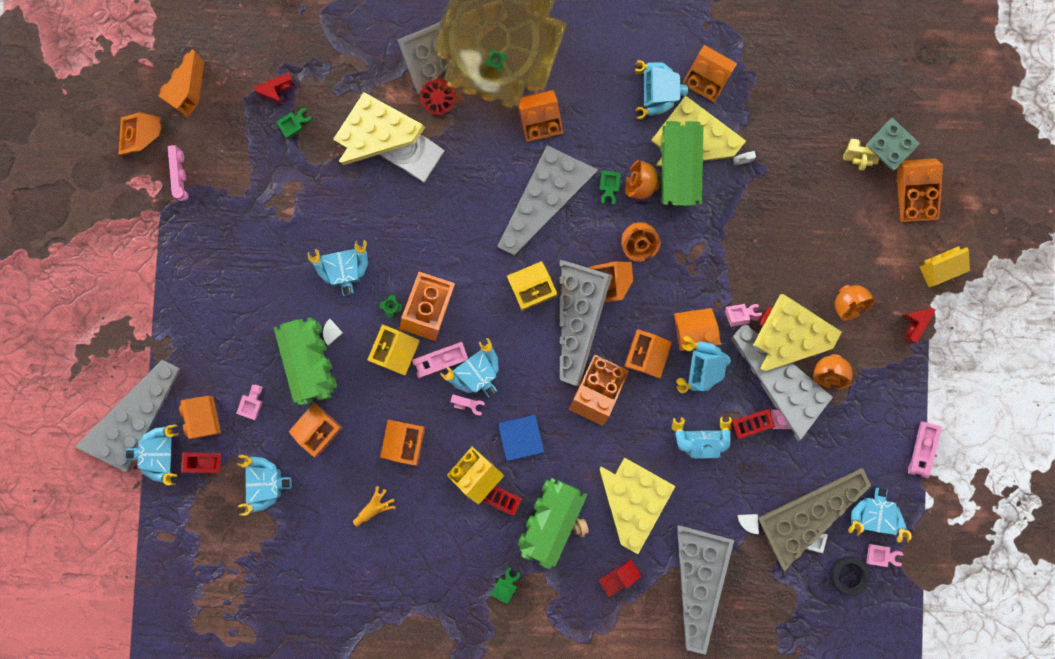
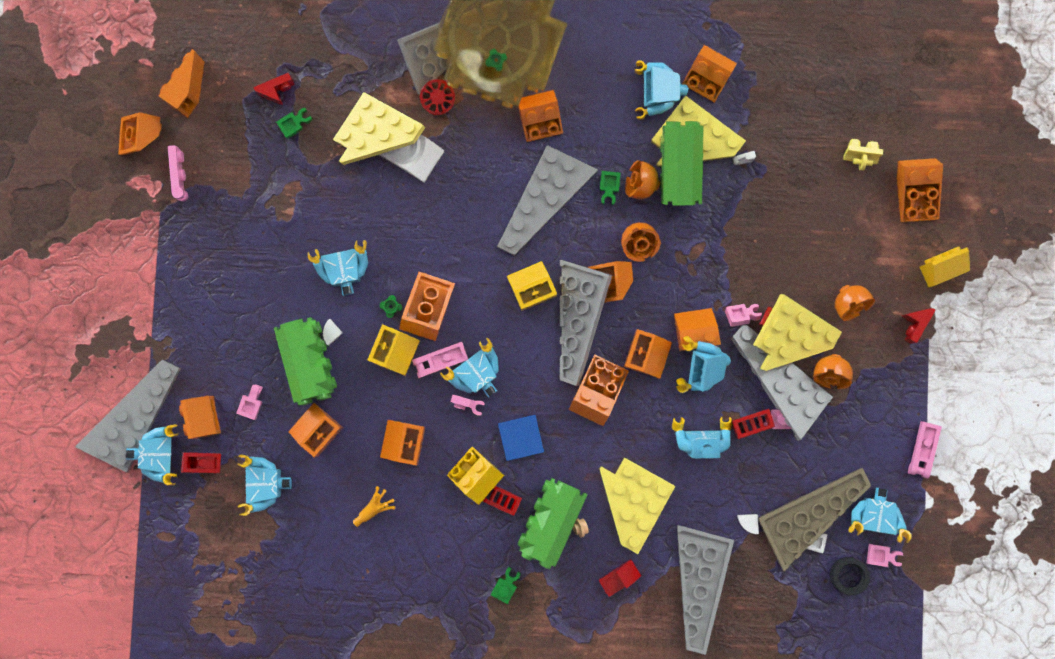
(892, 144): sand green bracket -> none

